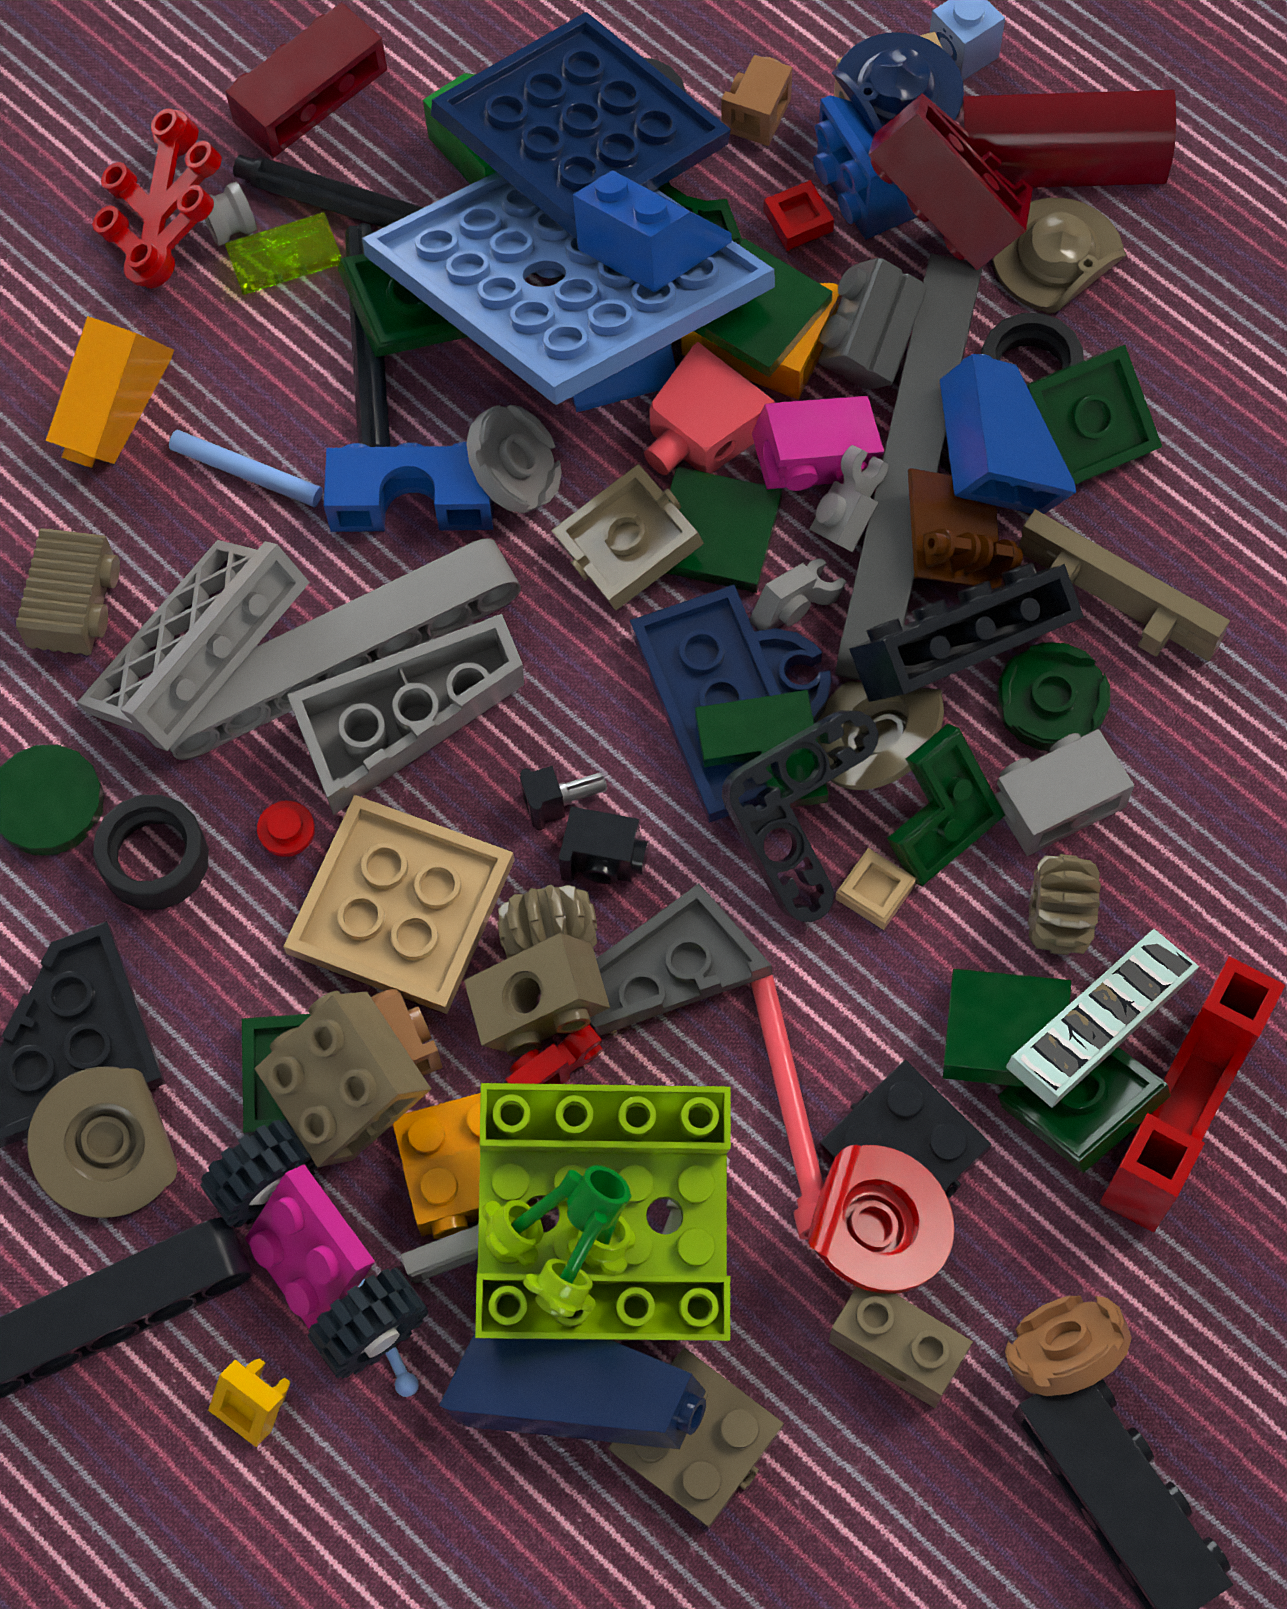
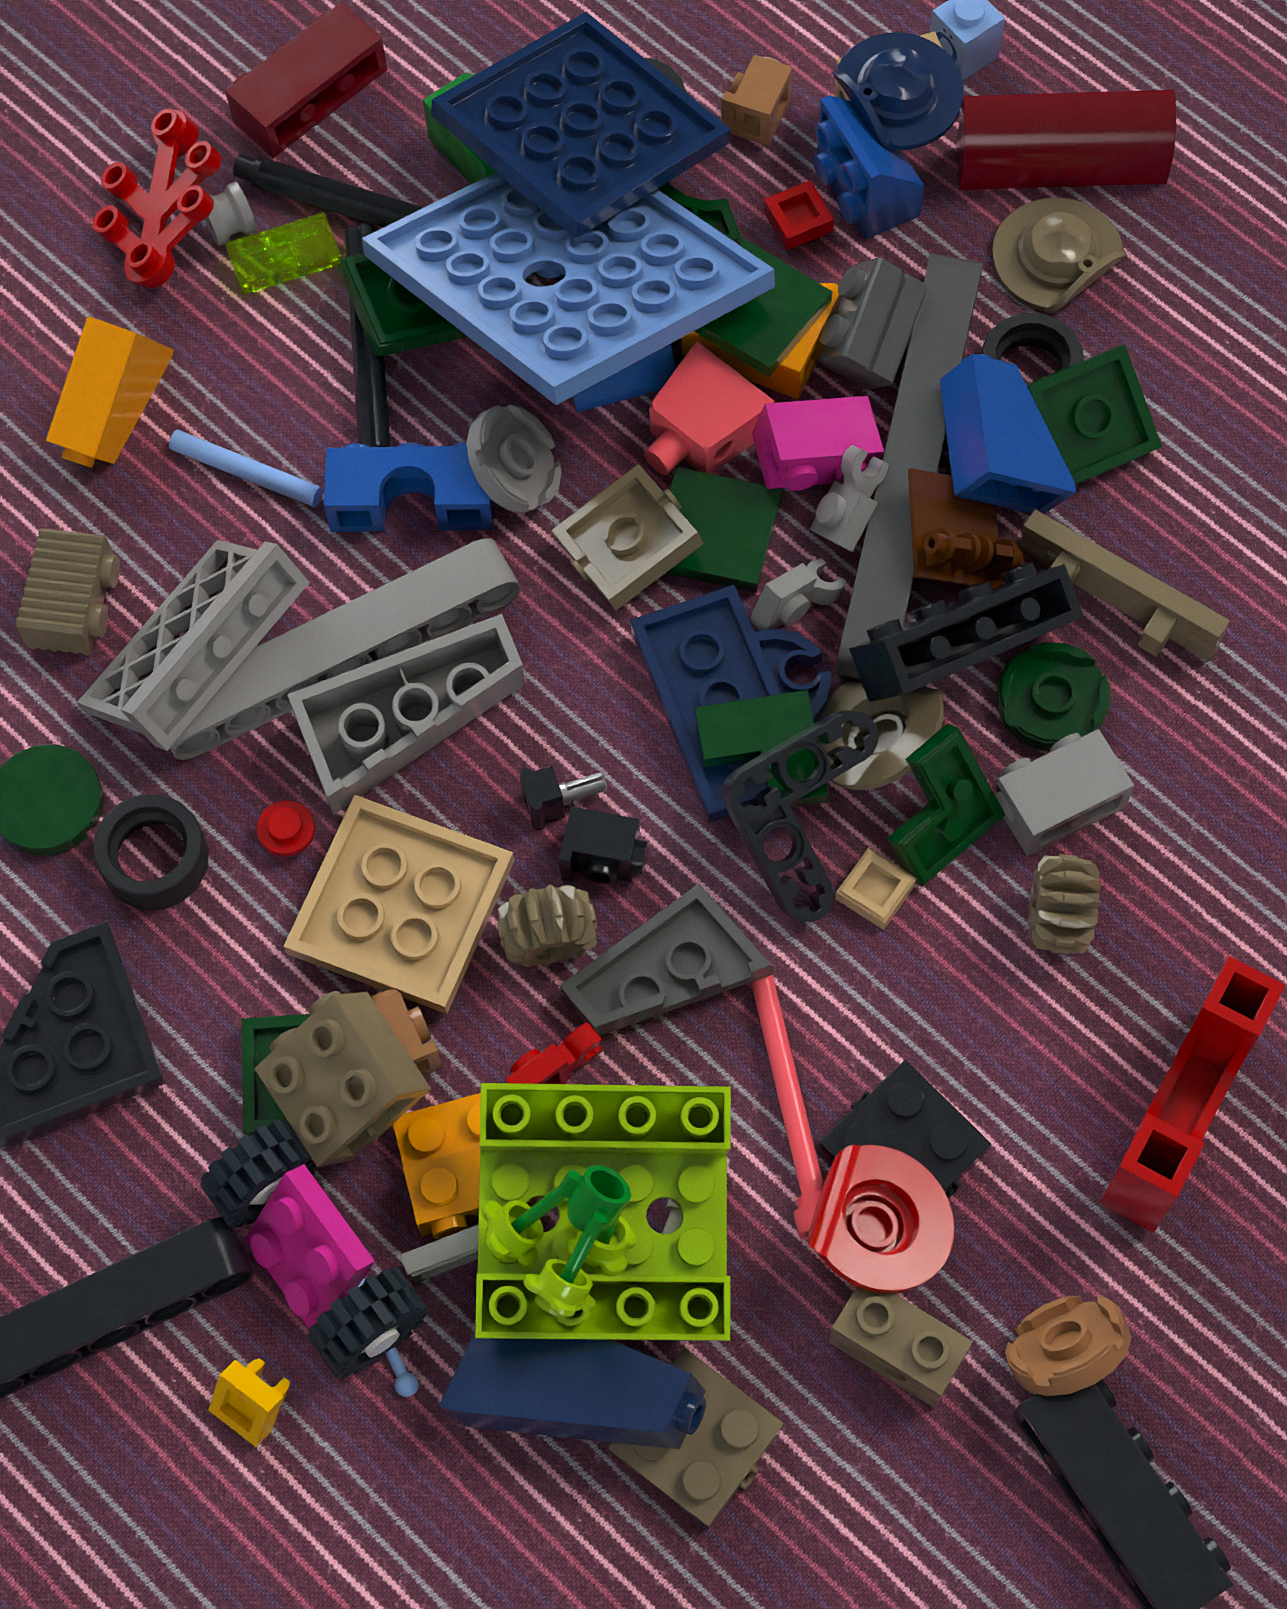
(100, 1143): dark tan hat -> none
(507, 994): dark tan brick -> none
(642, 231): blue slope -> none
(950, 182): dark red wedge -> none
(993, 1019): dark green tile -> none
(1094, 1112): dark green tile -> none
(1101, 1018): tile -> none

